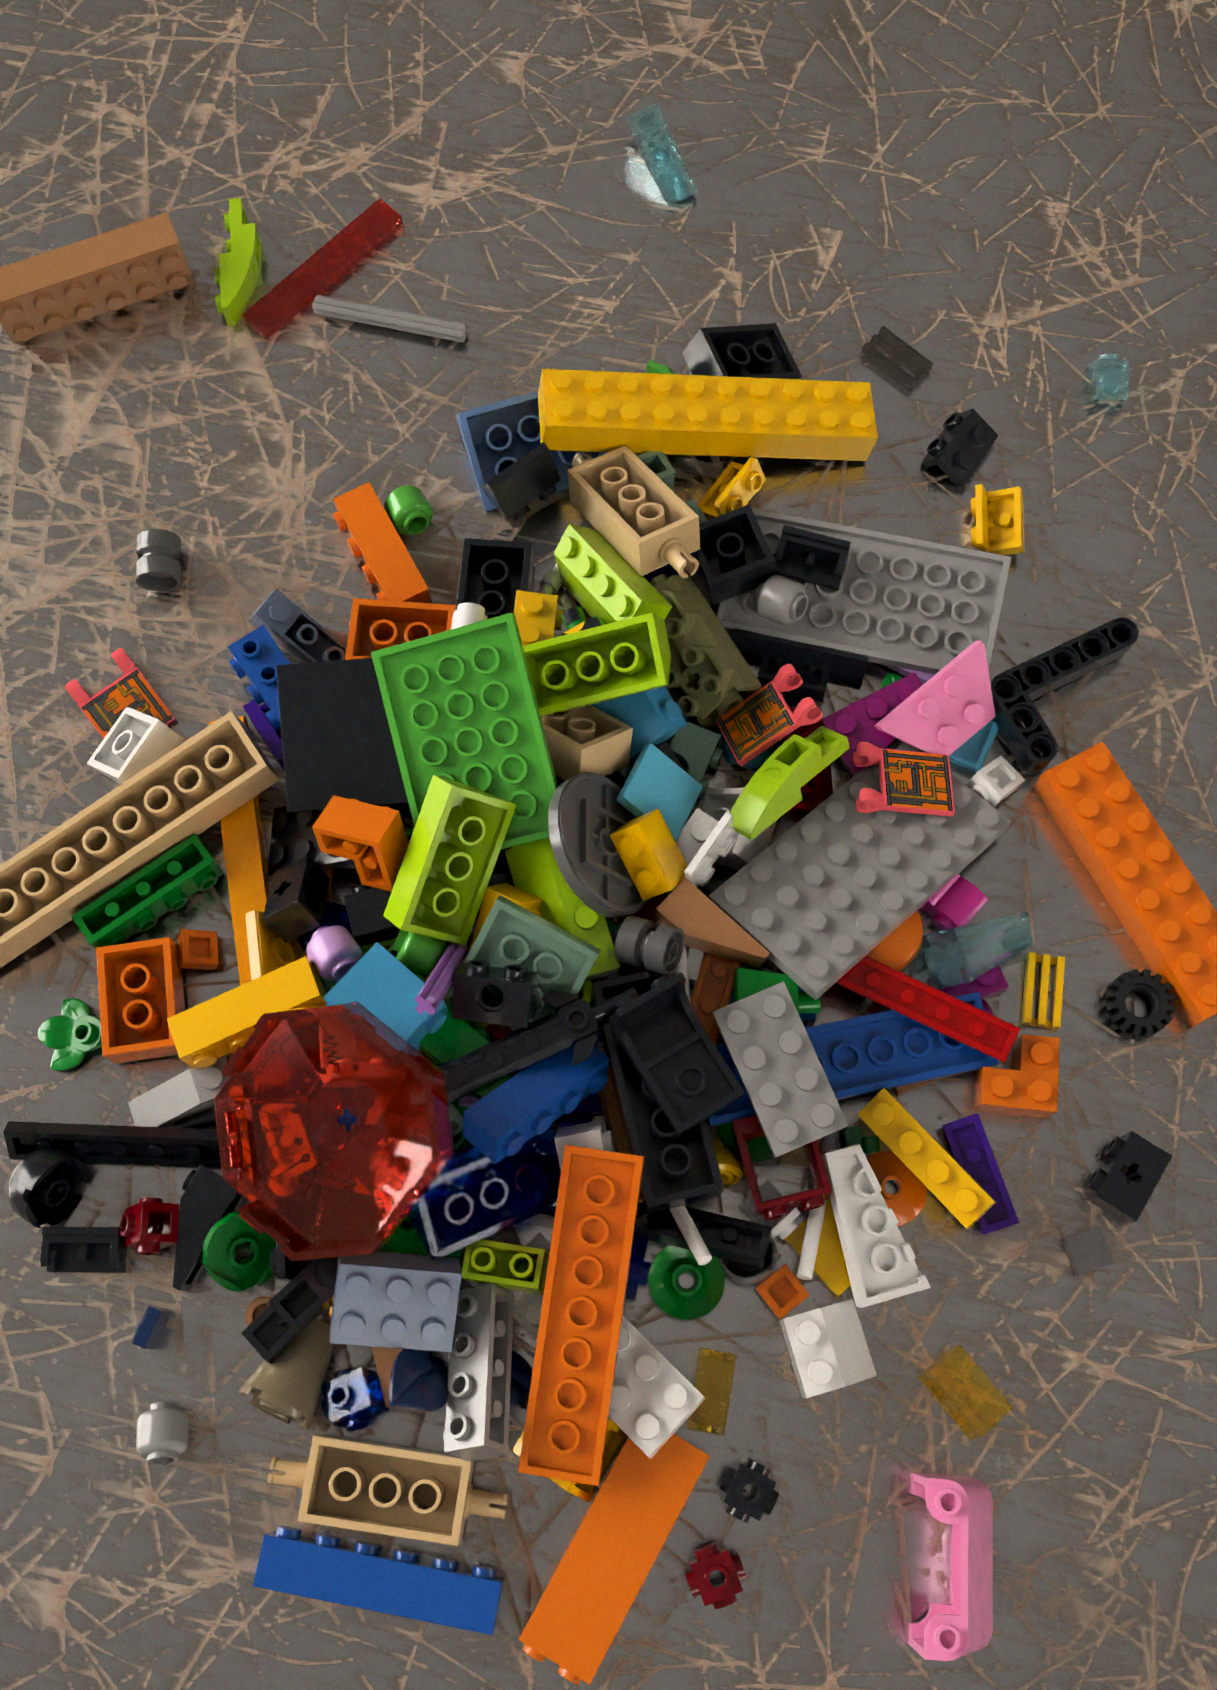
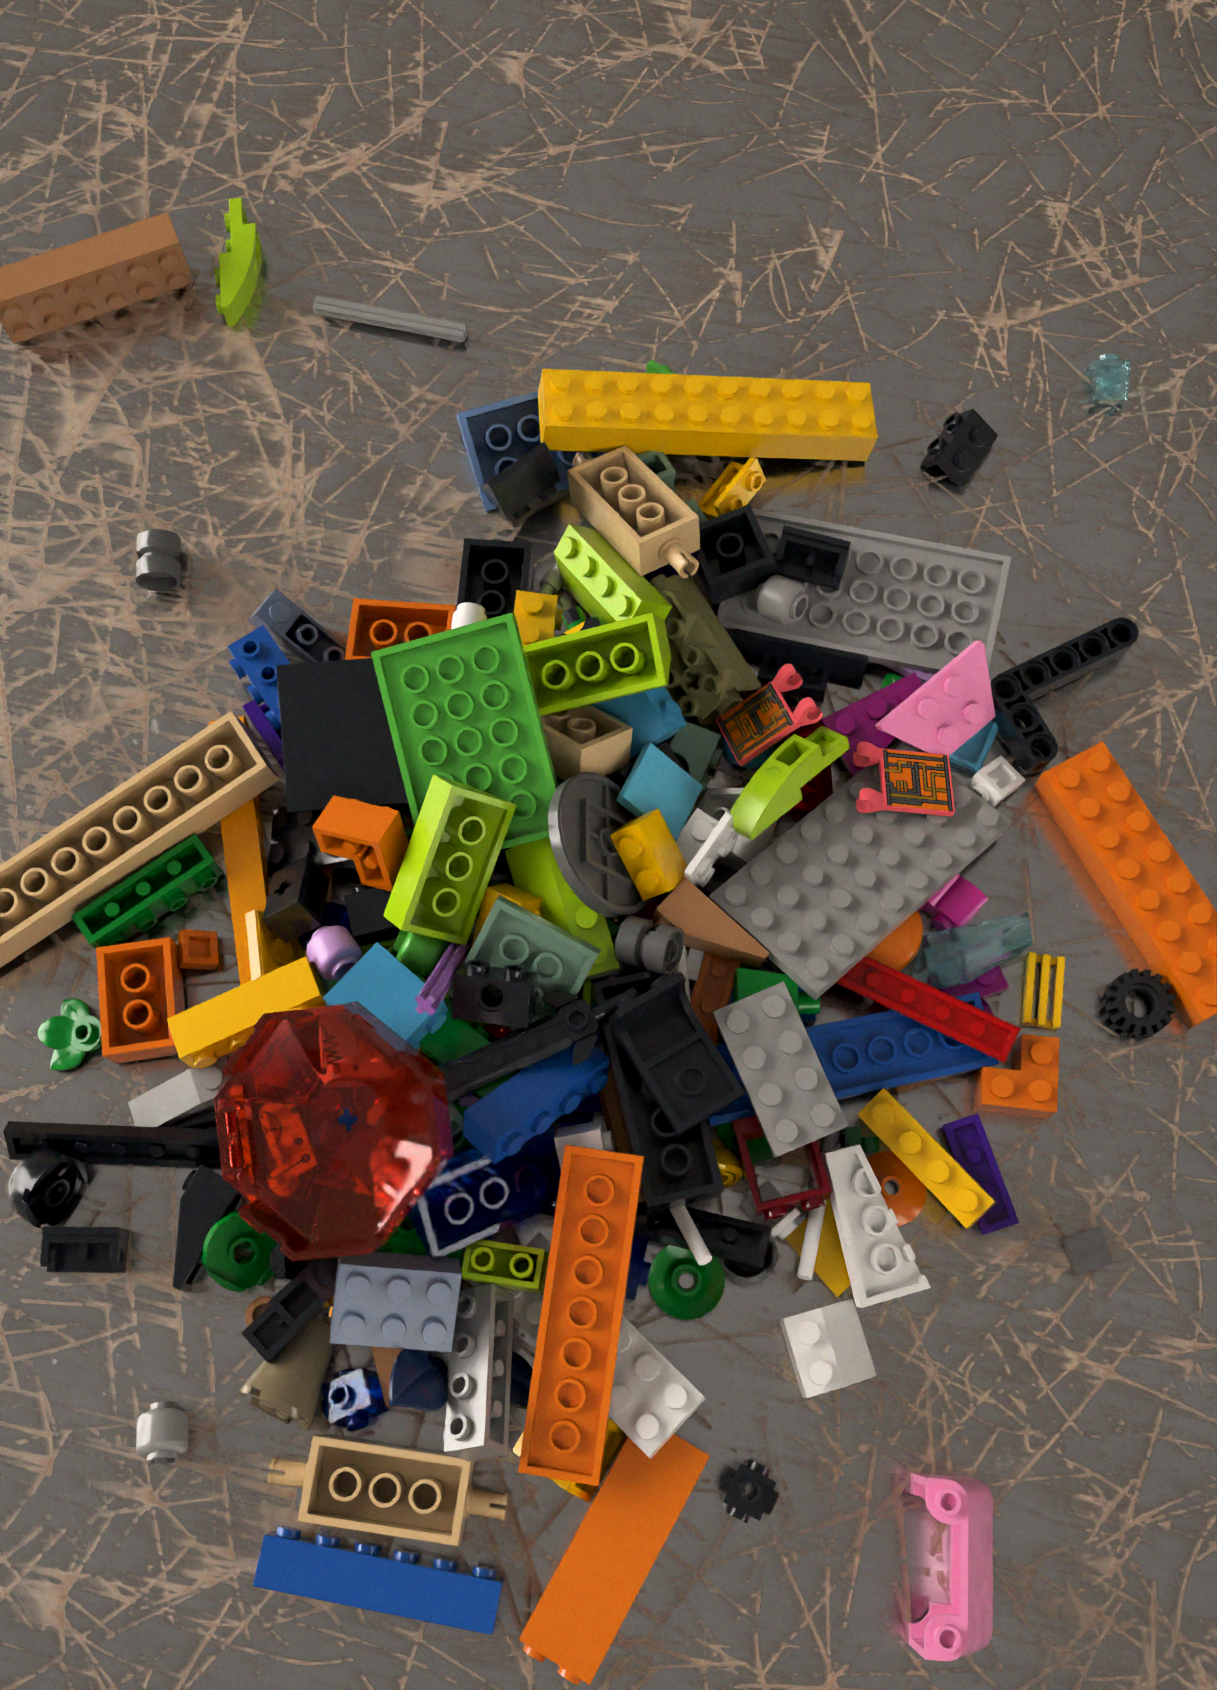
(127, 691): flag -> none
(133, 745): white slope -> none
(149, 1226): dark red brick -> none
(151, 1327): dark blue tile -> none
(322, 269): clear red tile -> none
(379, 546): orange brick -> none
(408, 510): bright green head -> none
(661, 154): clear light blue slope -> none
(707, 1560): dark red brick -> none
(714, 1381): clear yellow hinge -> none
(741, 352): black slope -> none
(782, 1292): orange plate -> none
(900, 354): clear smoke tile -> none
(965, 1392): clear yellow hinge -> none
(998, 520): yellow bracket -> none
(1145, 1167): black brick -> none

